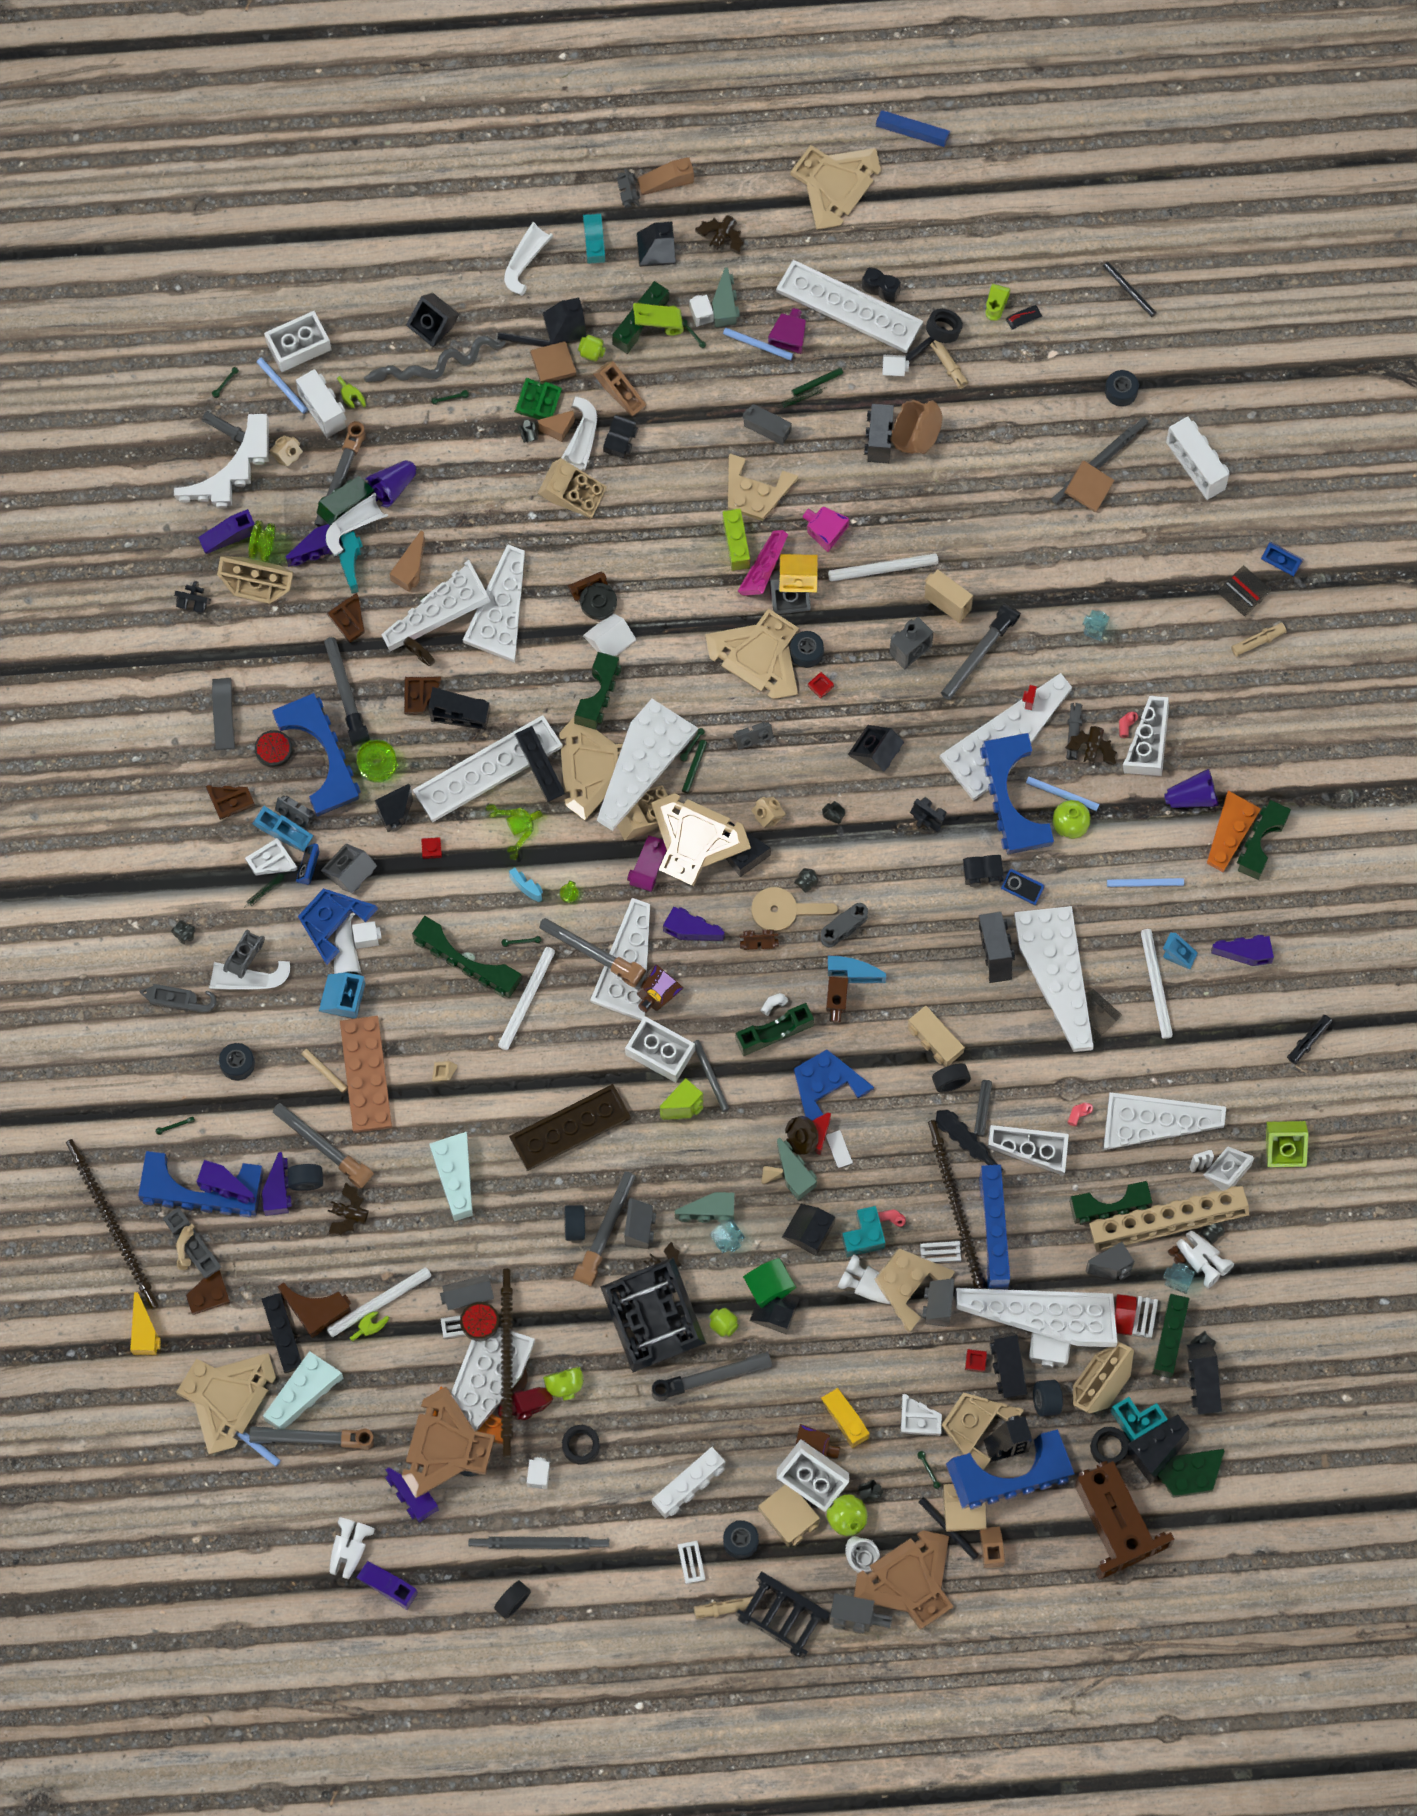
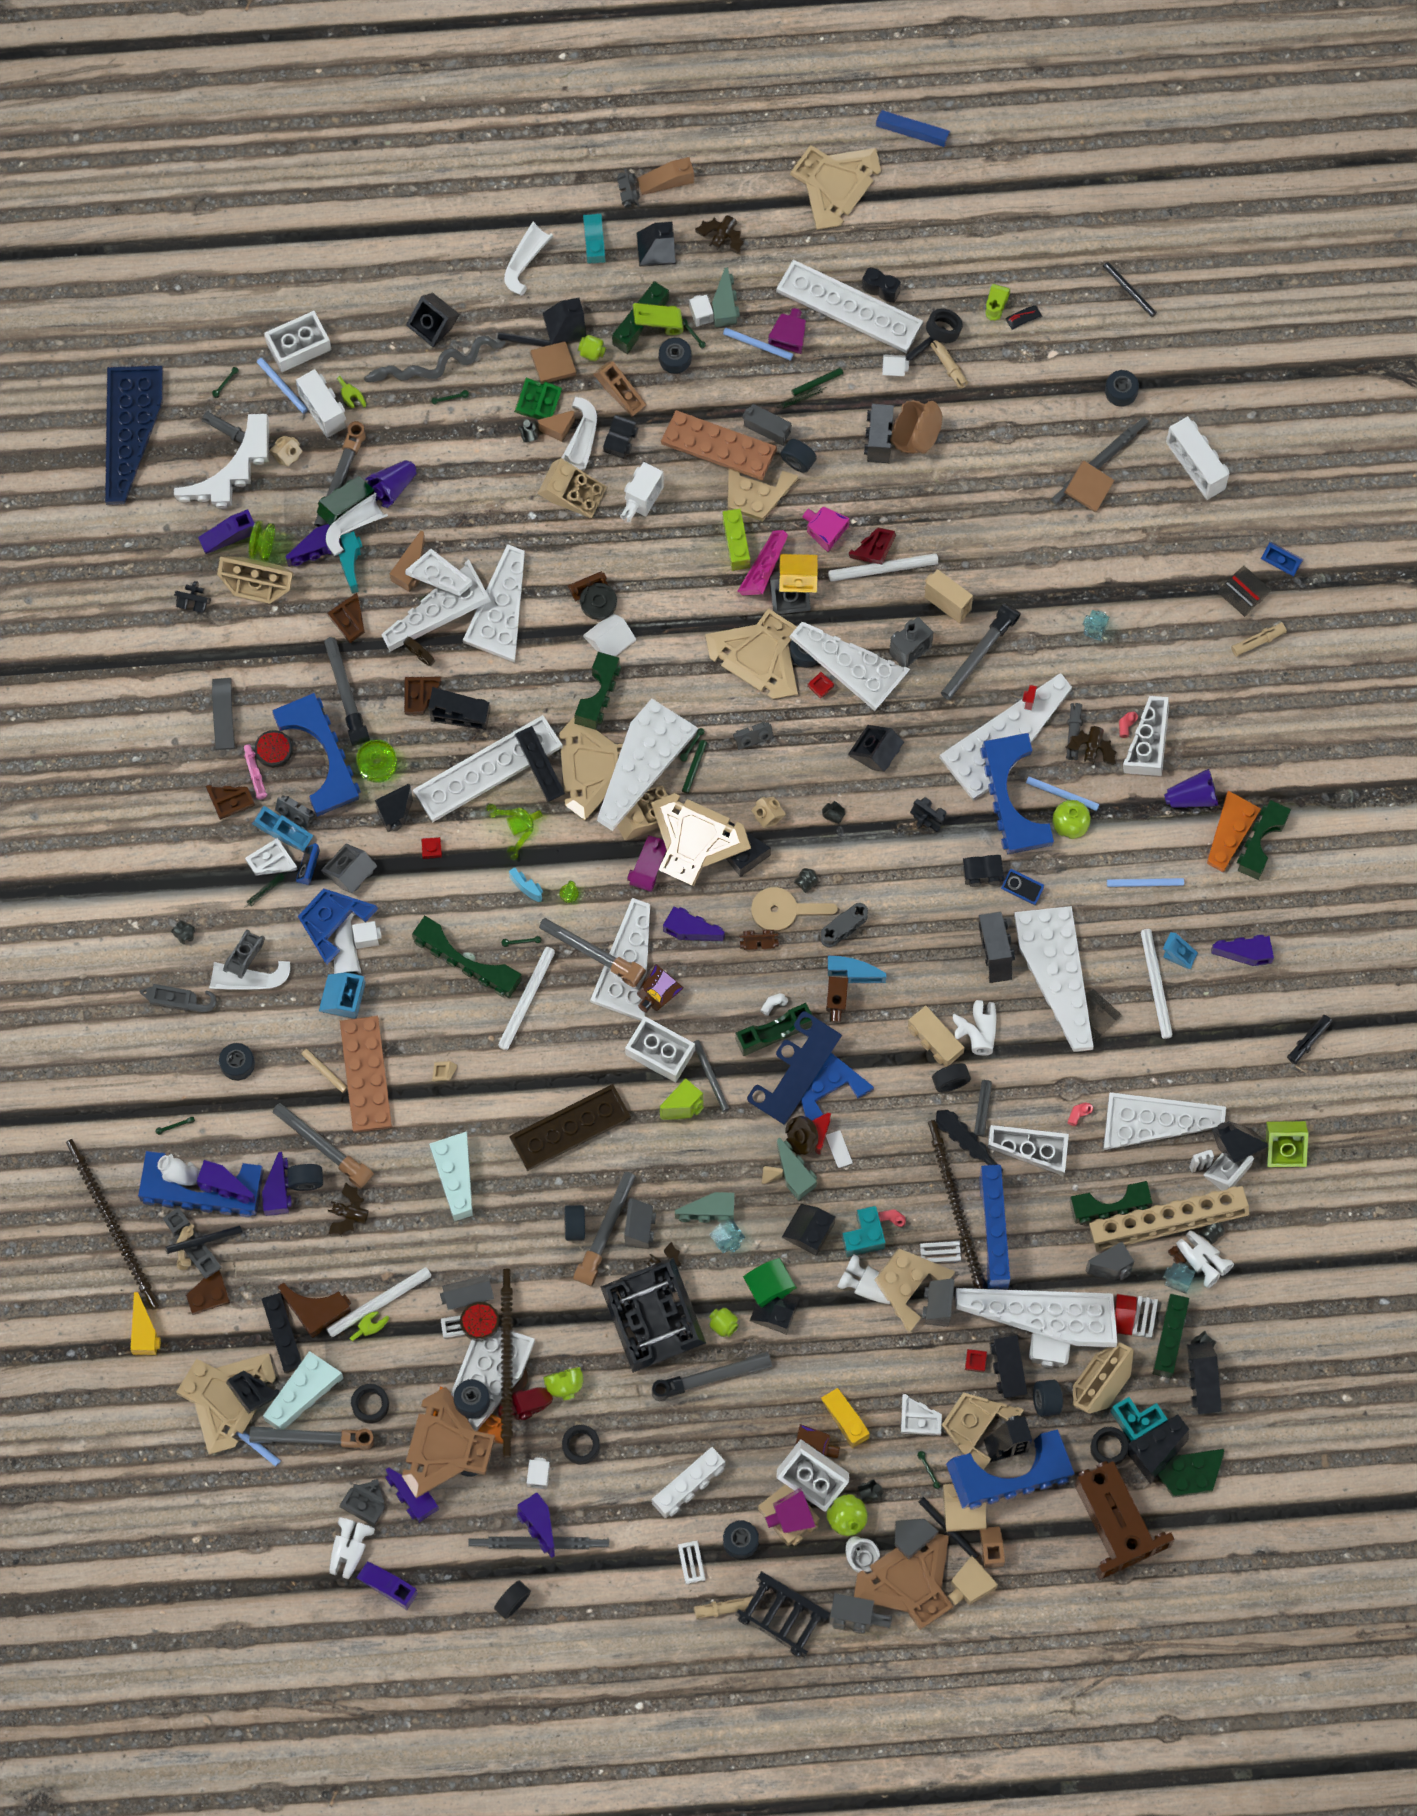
(131, 413): none -> dark blue wing
(177, 1171): none -> white animal
(203, 1239): none -> black bar
(251, 1391): none -> black wing
(255, 774): none -> bright pink piece
(364, 1502): none -> dark grey slope
(365, 1389): none -> black tyre
(440, 573): none -> white wing
(471, 1406): none -> black wheel
(536, 1516): none -> dark purple slope
(642, 491): none -> white brick
(675, 355): none -> black wheel
(719, 445): none -> nougat plate
(791, 1513): none -> magenta torso
(798, 455): none -> black wheel
(803, 1069): none -> dark blue piece
(854, 666): none -> white wing
(875, 547): none -> dark red wing
(913, 1535): none -> dark grey slope
(971, 1583): none -> tan torso
(984, 1035): none -> white piece
(1237, 1141): none -> black slope

